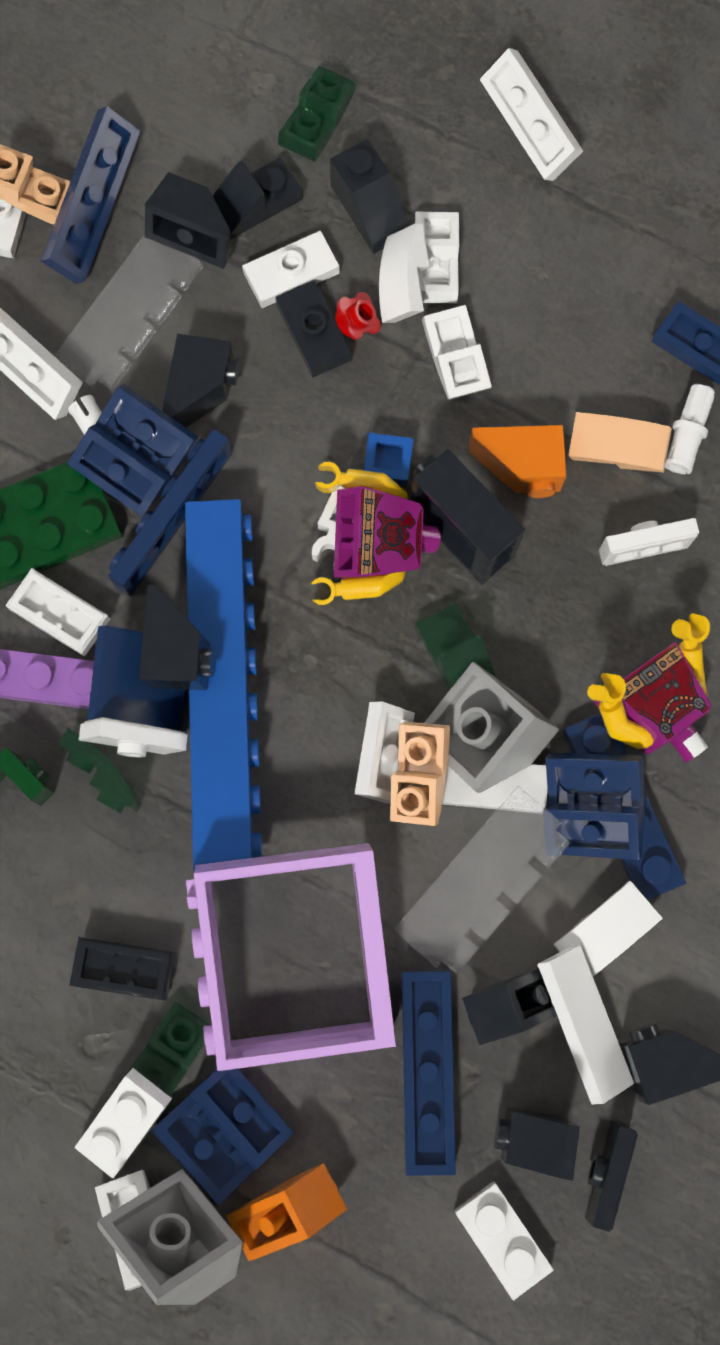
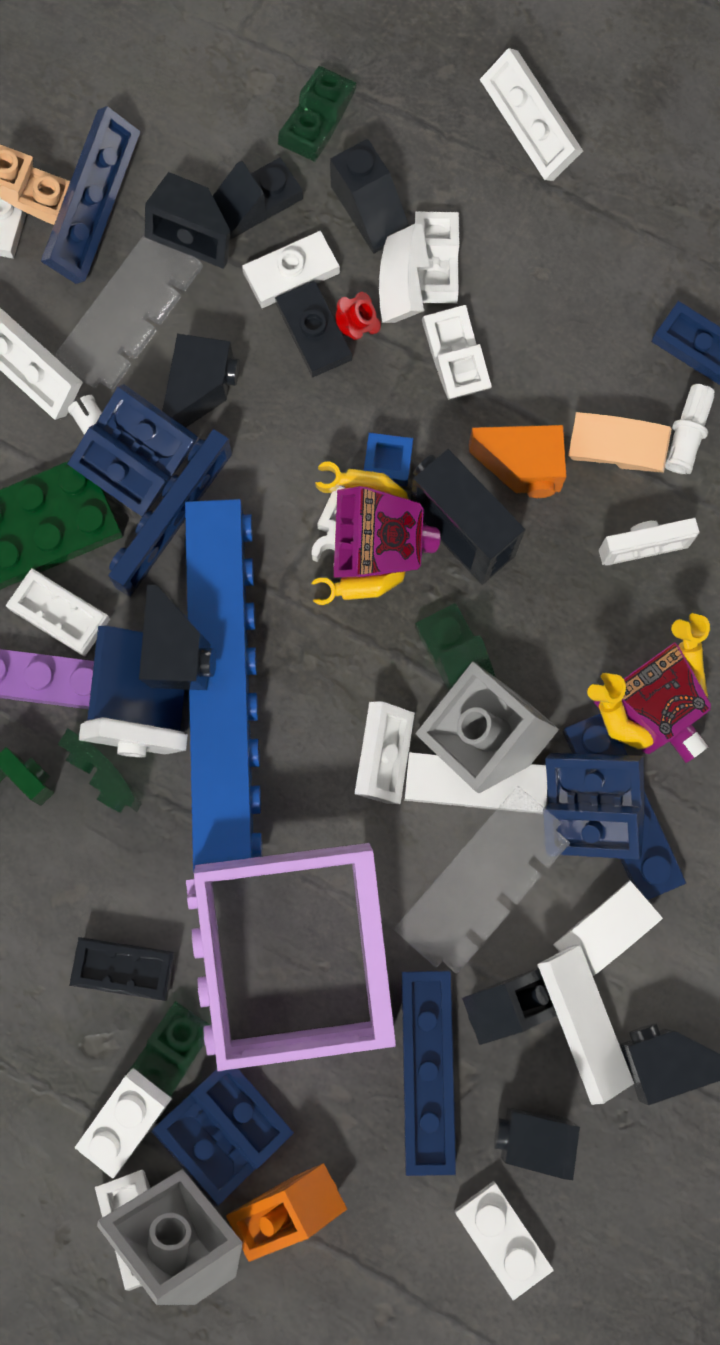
(421, 773): light nougat slope -> none
(609, 1176): black plate -> none

